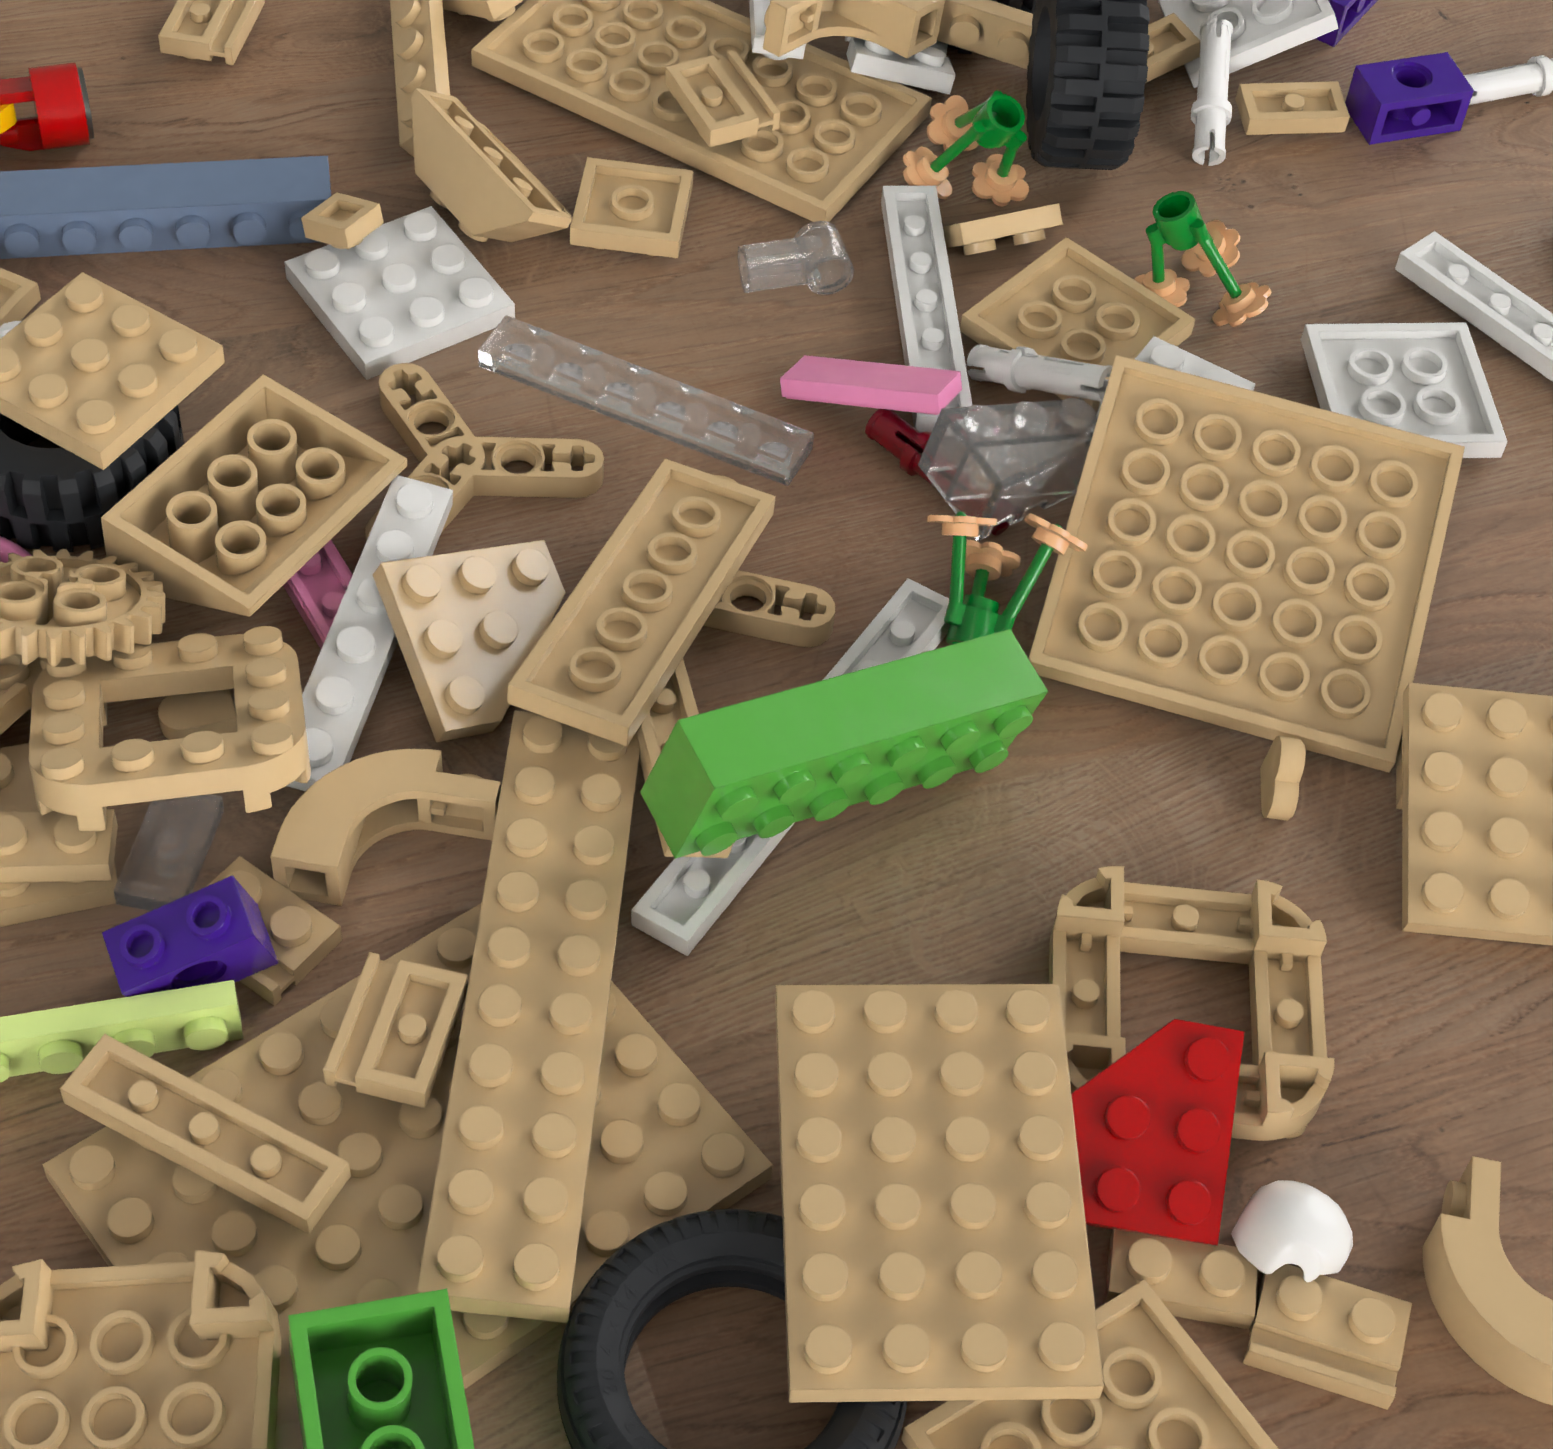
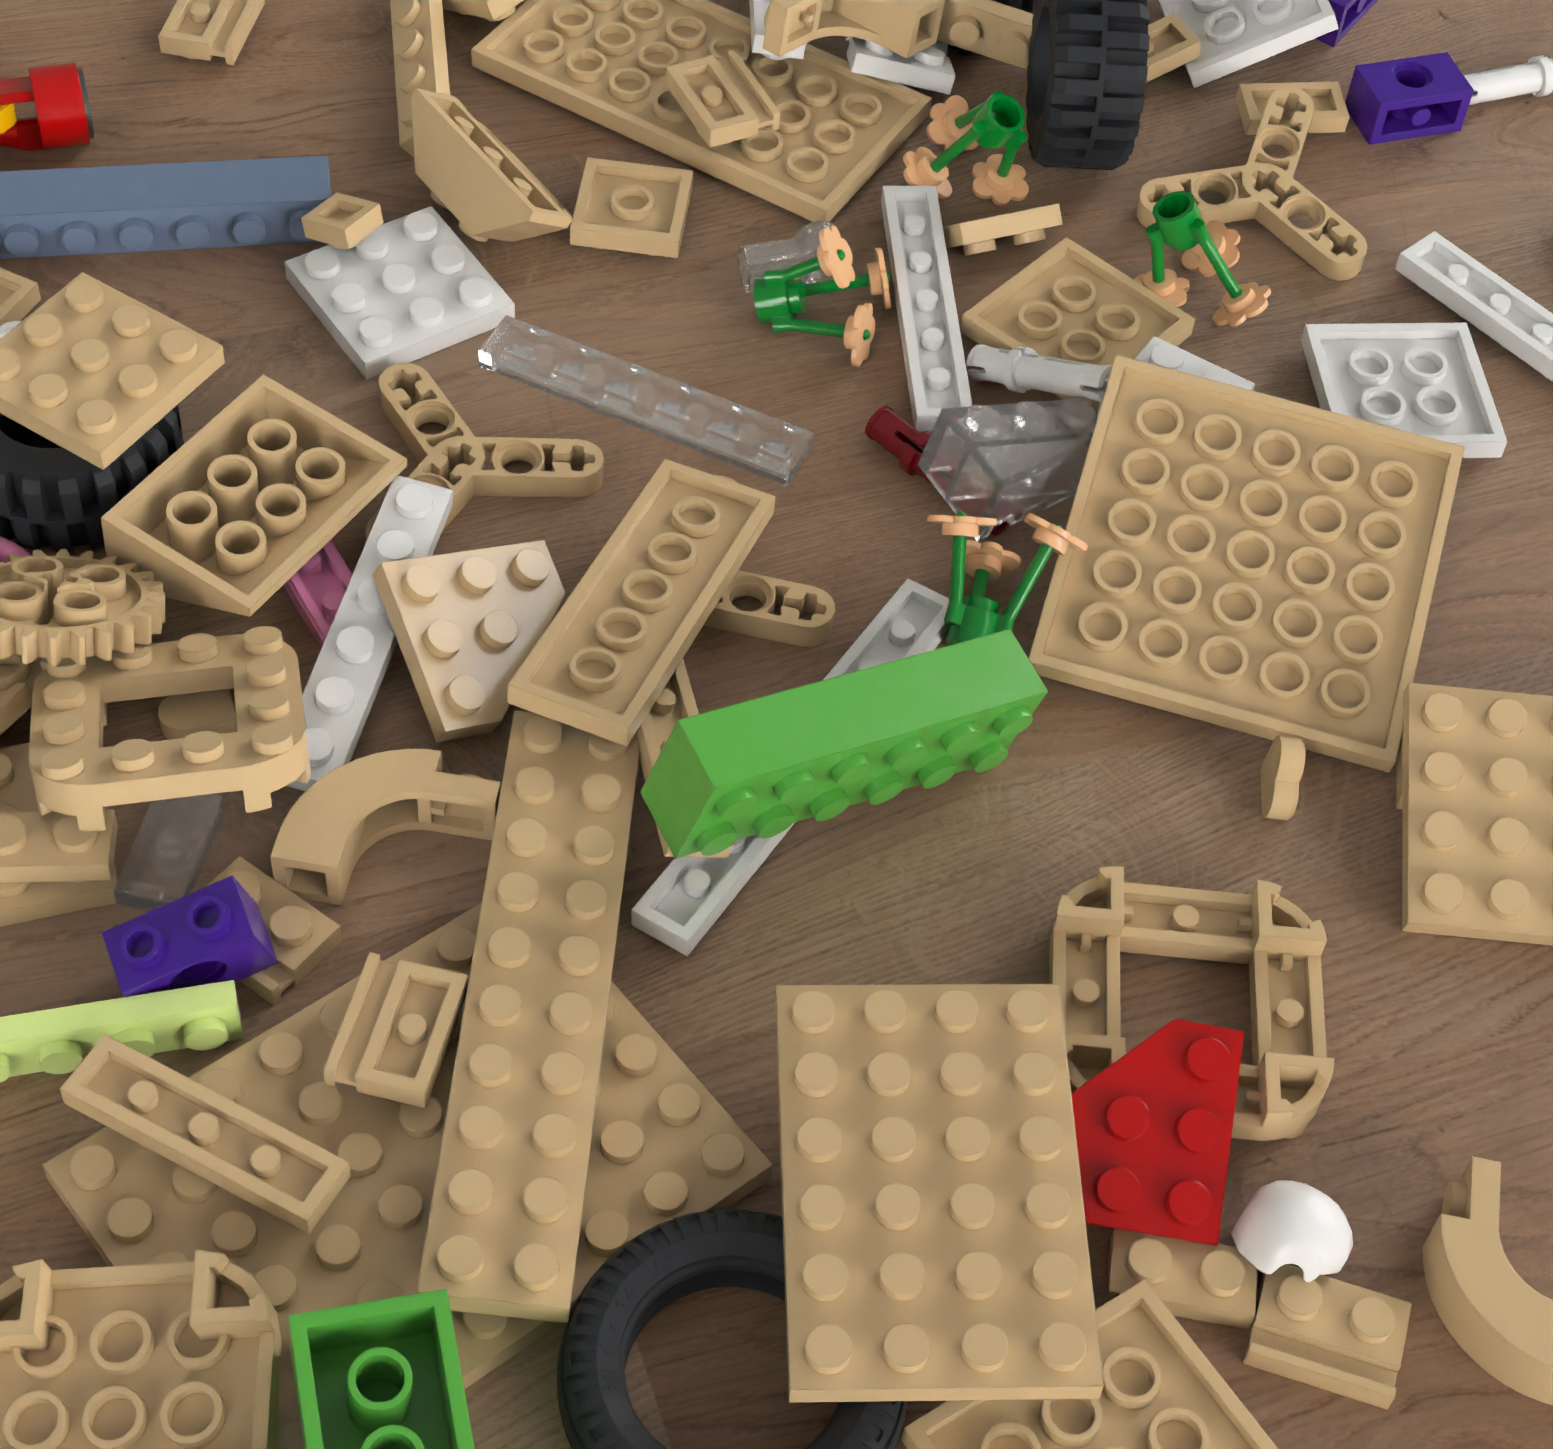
(781, 298): none -> plant
(871, 384): bright pink tile -> none
(1212, 109): white pin -> none
(1289, 195): none -> tan piece

